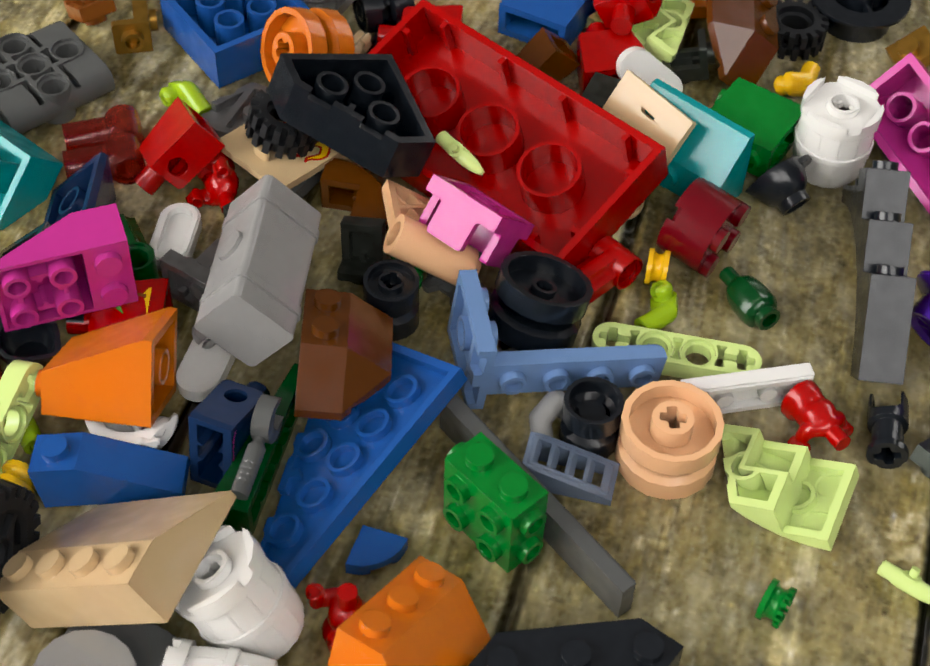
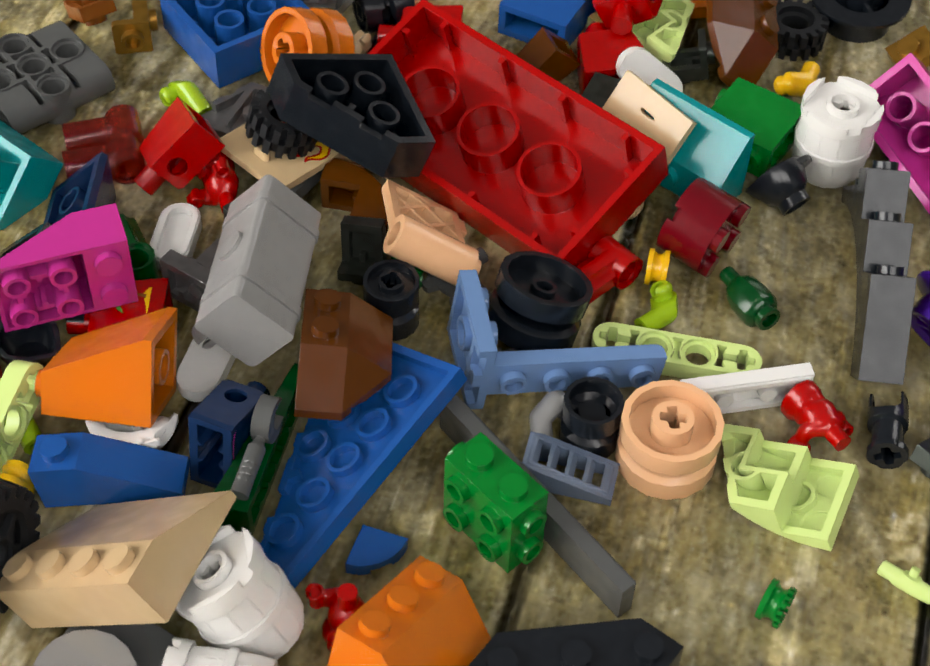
(459, 153): yellowish green helmet -> none
(465, 216): panel -> none

